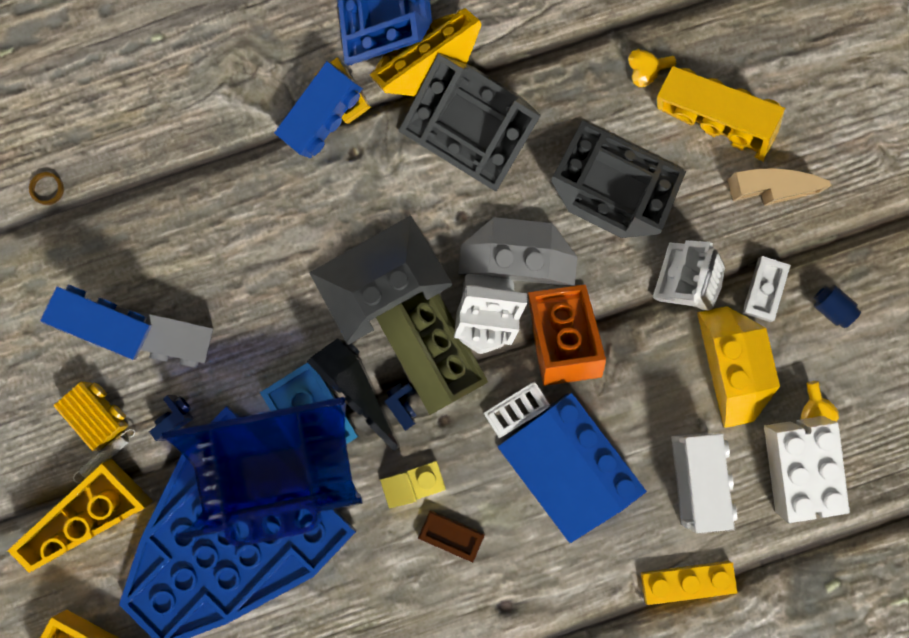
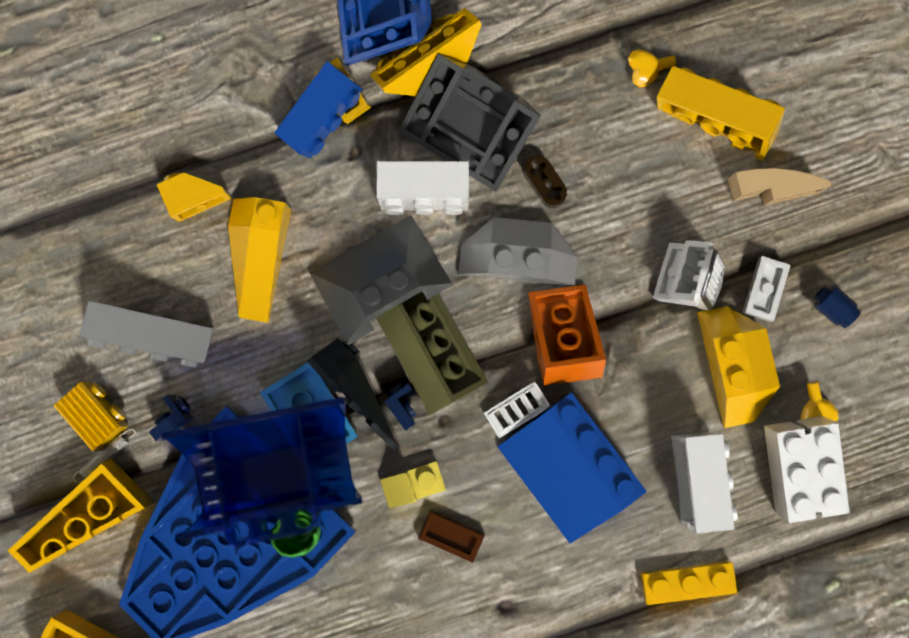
(35, 179): pearl gold piece -> none
(96, 321): blue brick -> none
(189, 195): none -> yellow slope
(257, 245): none -> yellow wedge
(298, 544): none -> bright green hair
(423, 186): none -> white piece
(488, 312): white piece -> none
(551, 178): none -> dark brown beam
(616, 183): dark grey slope -> none

